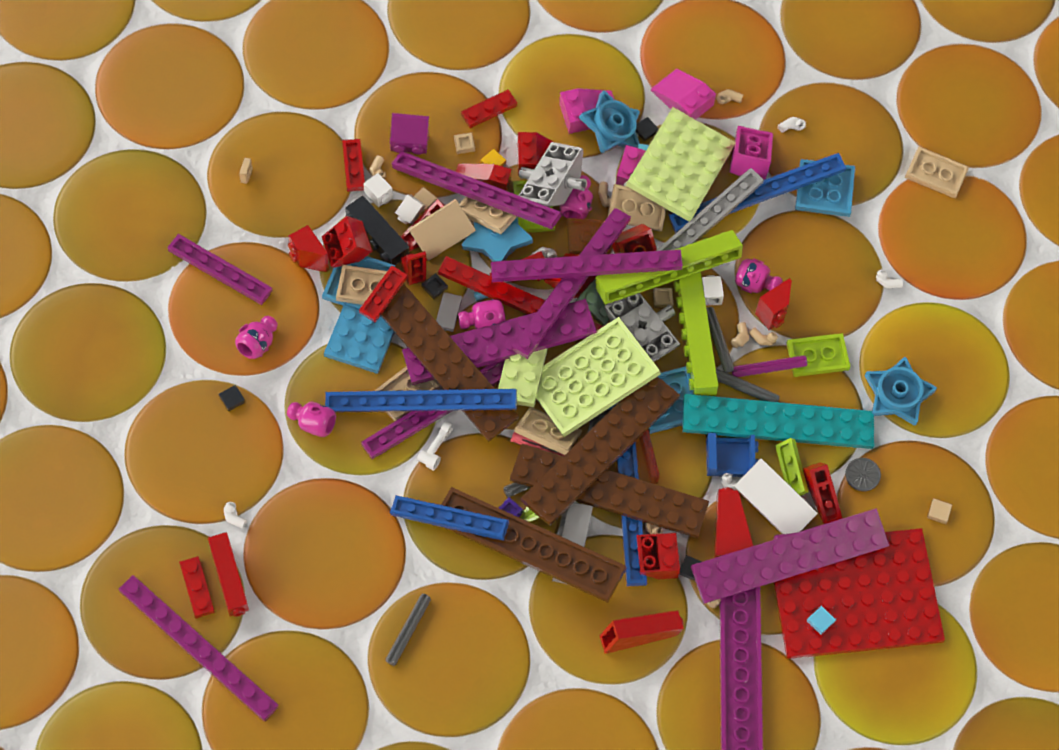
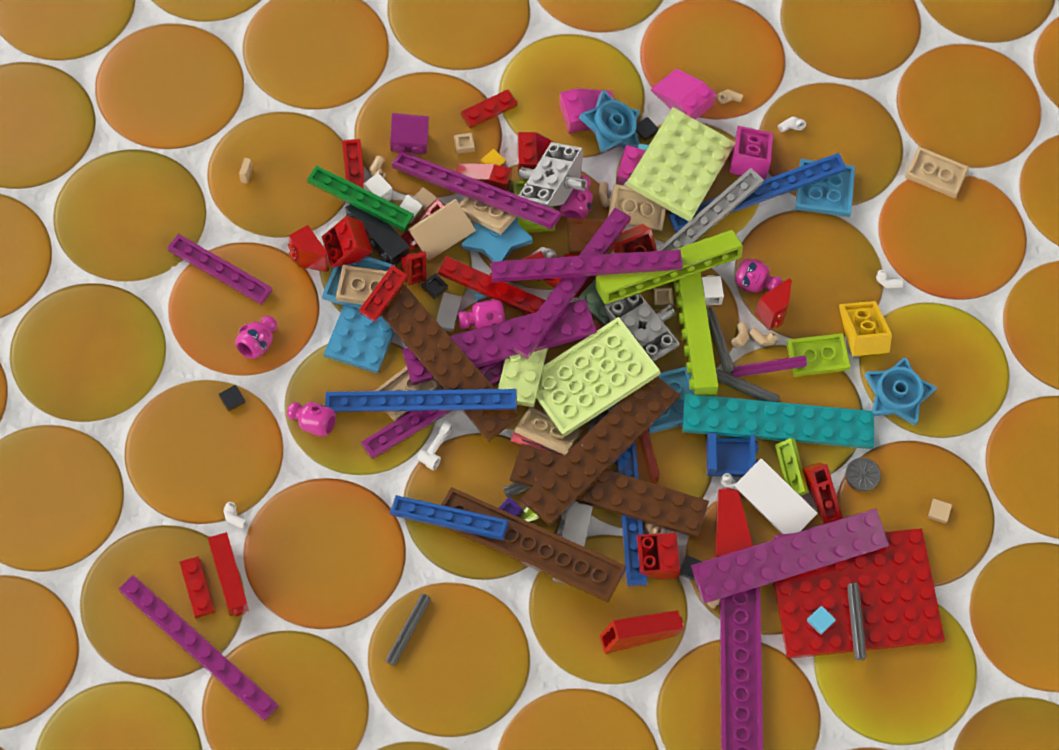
(360, 198): none -> green plate
(856, 621): none -> dark grey axle
(865, 328): none -> yellow slope

